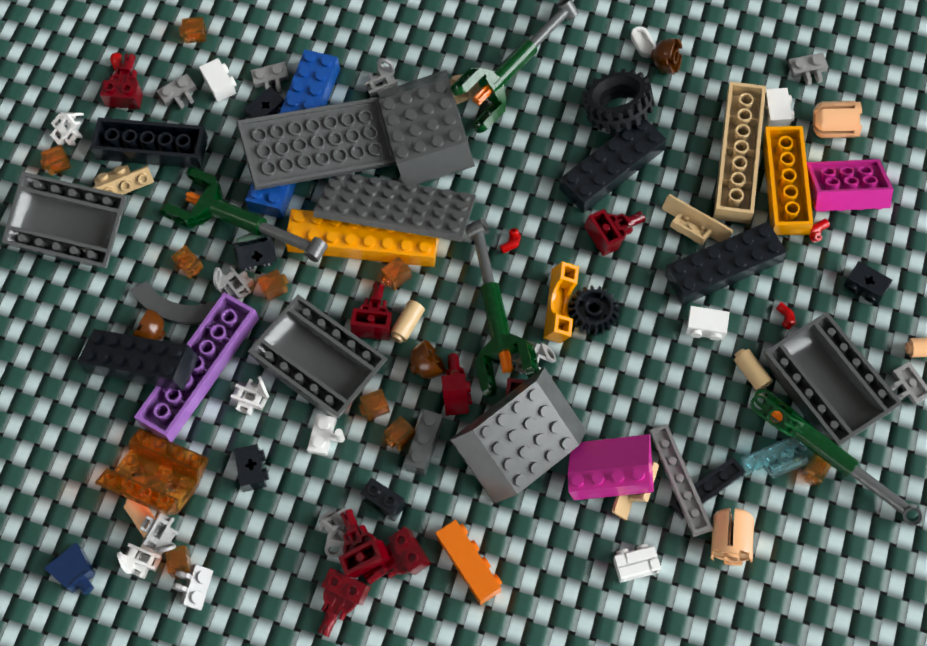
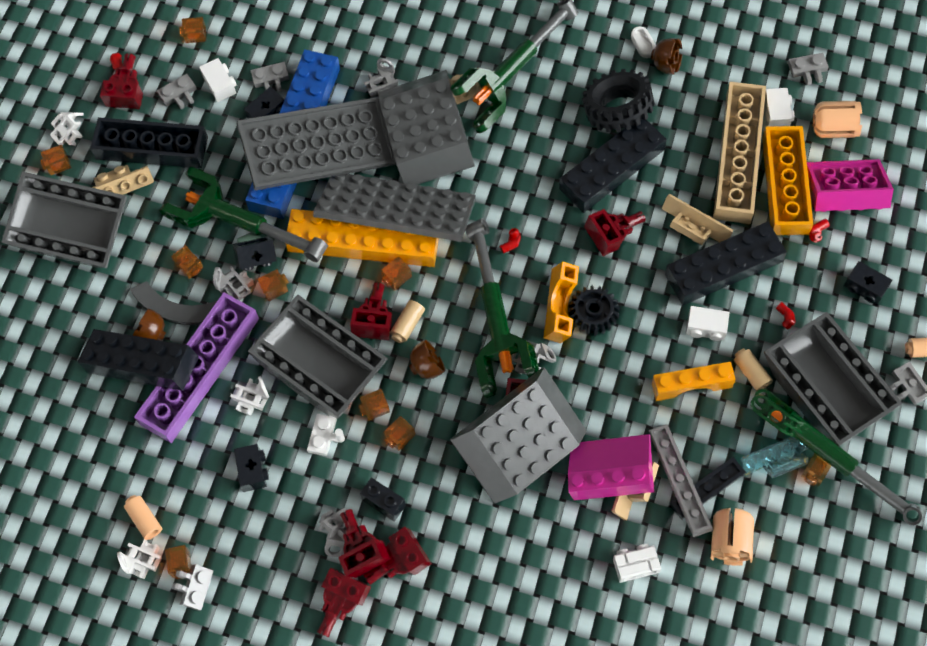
(73, 570): dark blue torso -> none
(161, 467): clear orange slope -> none
(163, 542): light grey piece -> none
(424, 442): dark grey brick -> none
(456, 388): dark red brick -> none
(468, 561): orange brick -> none
(674, 383): none -> light orange arch

